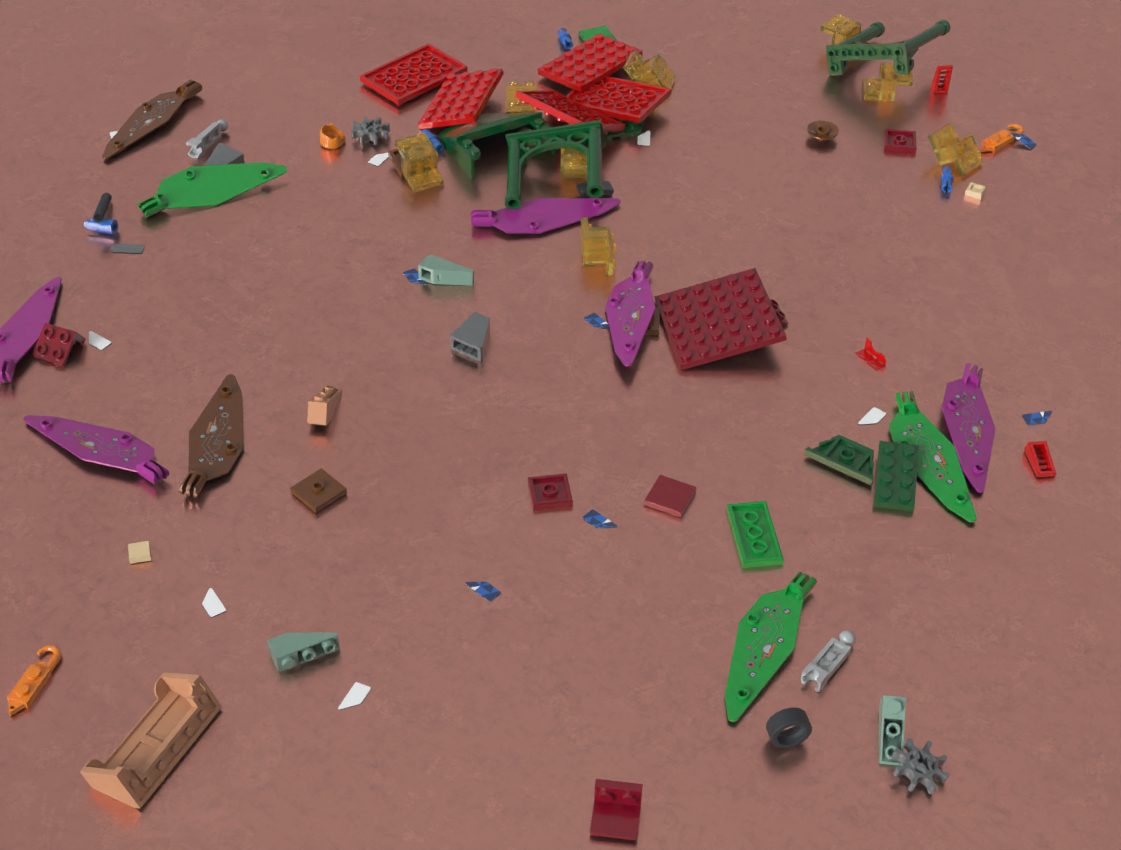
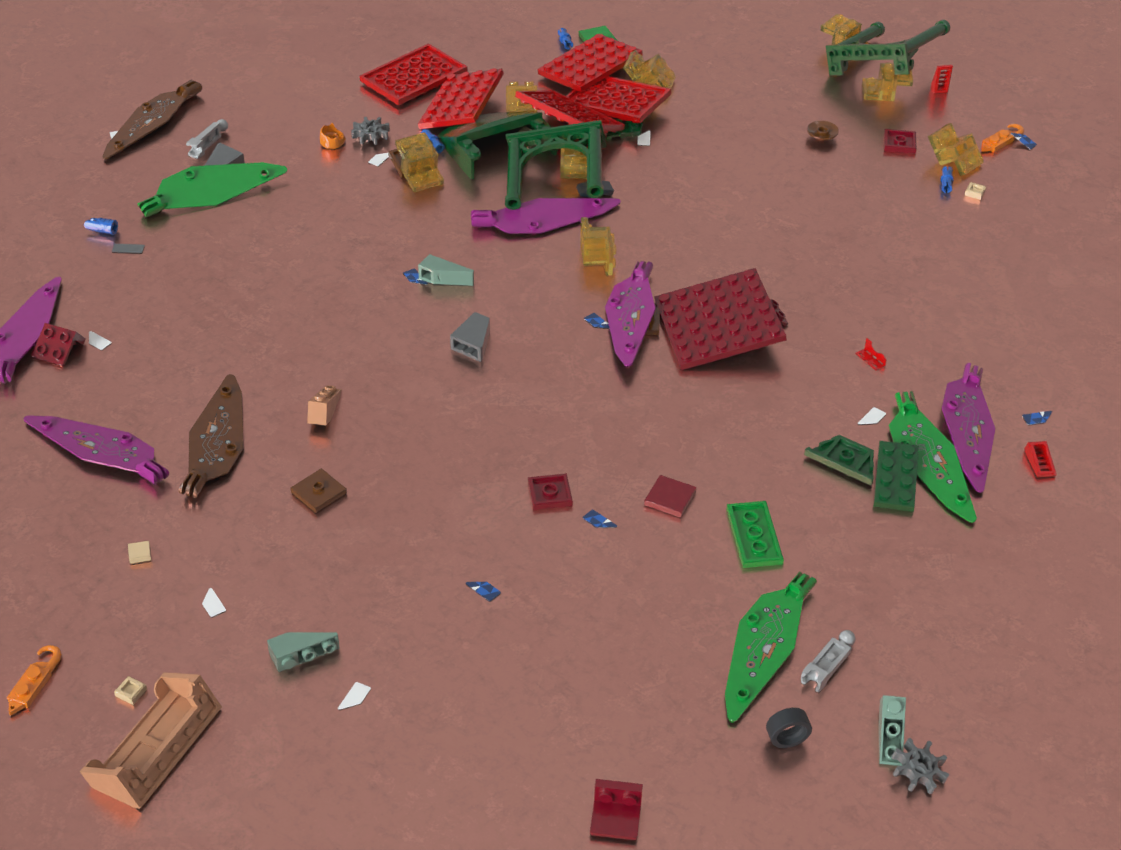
(102, 207): black piece -> none
(130, 690): none -> tan tile

